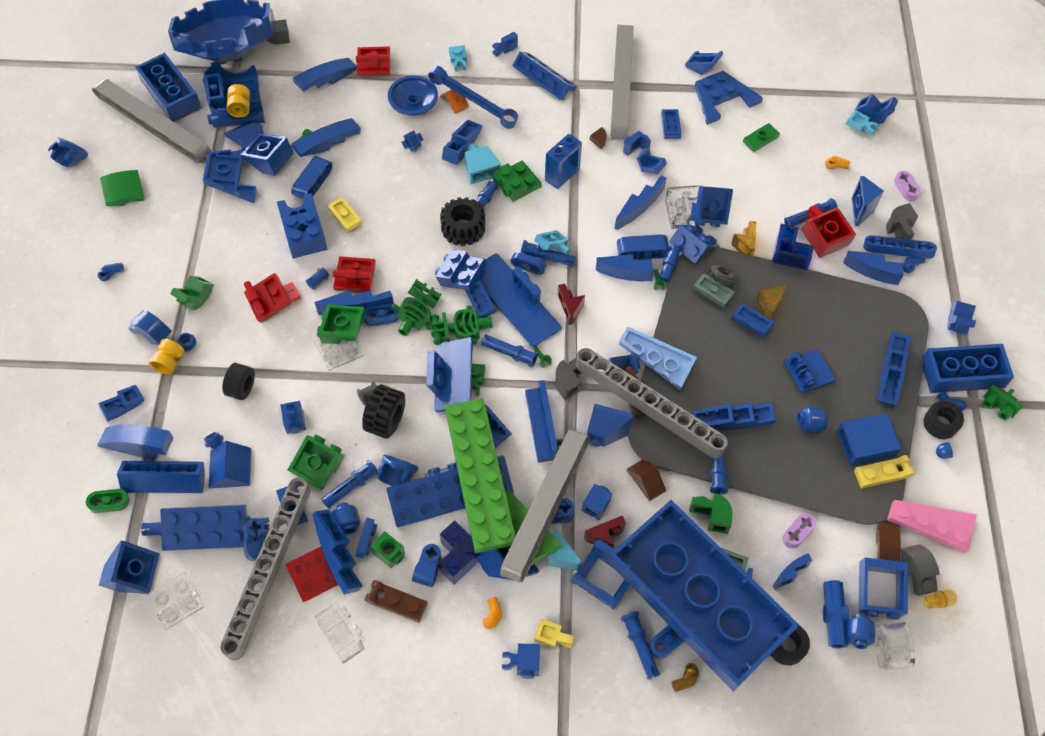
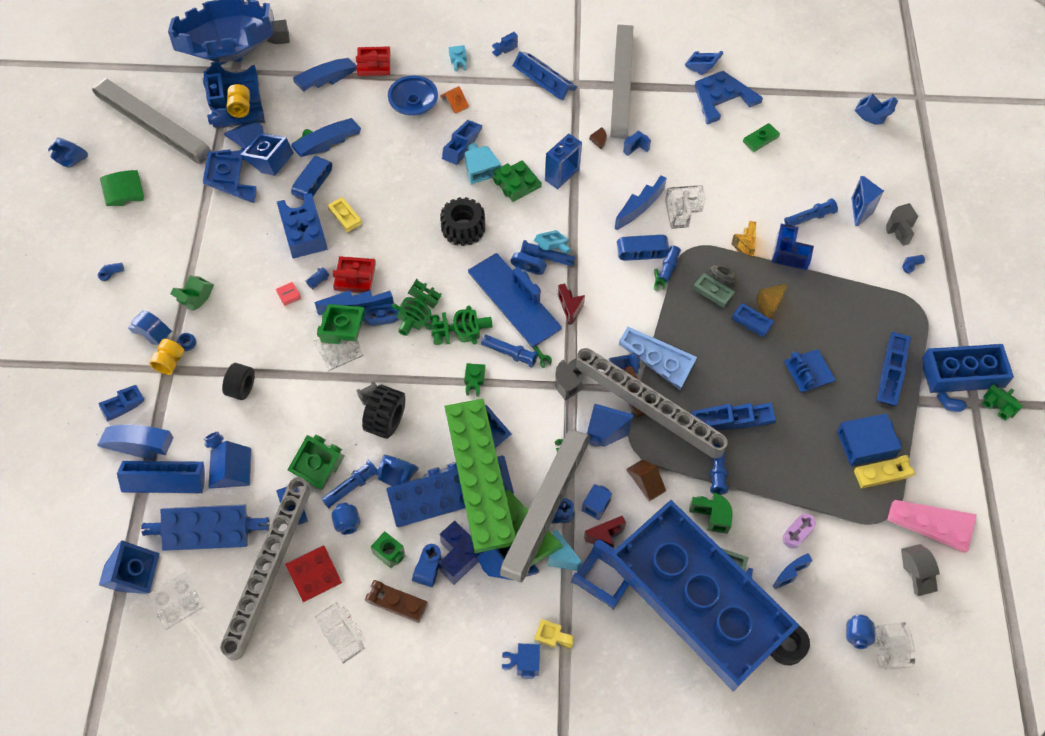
(108, 500): green plate -> none
(168, 86): blue brick -> none
(253, 529): blue piece -> none
(266, 297): red plate -> none
(293, 417): blue brick -> none
(334, 544): blue slope -> none
(368, 530): blue plate -> none
(412, 140): blue gear -> none
(439, 76): blue piece -> none
(450, 372): bracket -> none
(459, 270): blue plate -> none
(480, 300): blue plate -> none
(484, 196): blue pin -> none
(495, 614): light orange arm -> none
(541, 423): blue fence -> none
(625, 268): blue slope -> none
(637, 635): blue pin -> none
(650, 163): blue bracket -> none
(668, 642): blue plate -> none
(671, 123): blue plate -> none
(688, 680): pearl gold arm -> none
(693, 242): blue bracket -> none
(712, 206): blue plate -> none
(812, 419): blue head -> none
(827, 230): red hinge -> none
(835, 614): blue piece -> none
(836, 161): light orange arm -> none
(860, 121): medium azure plate -> none
(874, 267): blue slope -> none
(888, 542): reddish brown slope -> none
(890, 567): blue window -> none
(906, 186): lavender beam -> none
(919, 249): blue beam -> none
(941, 599): clear yellow axle -> none
(944, 451): blue hinge -> none
(950, 412): black tyre -> none
(961, 317): blue brick -> none

